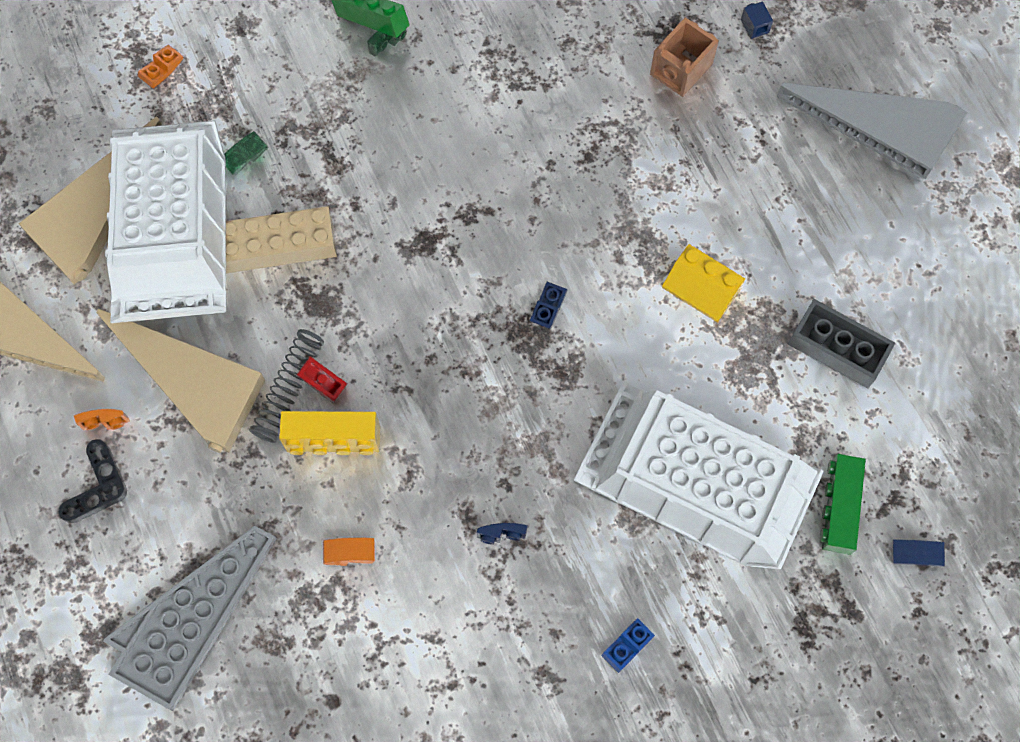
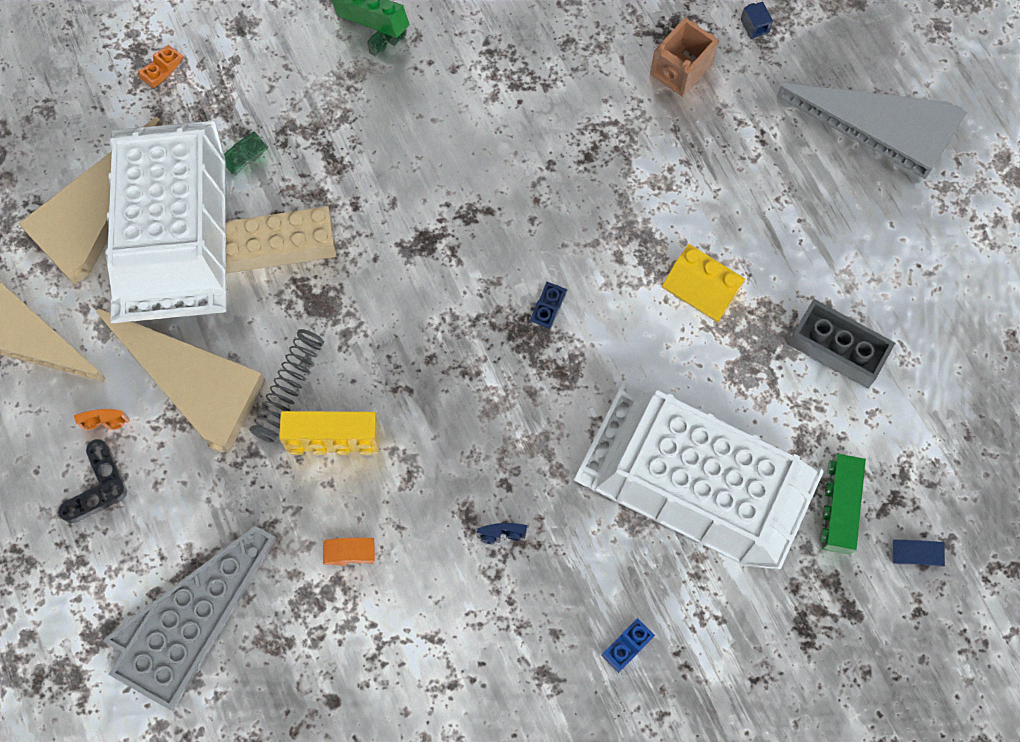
(321, 379): red slope -> none

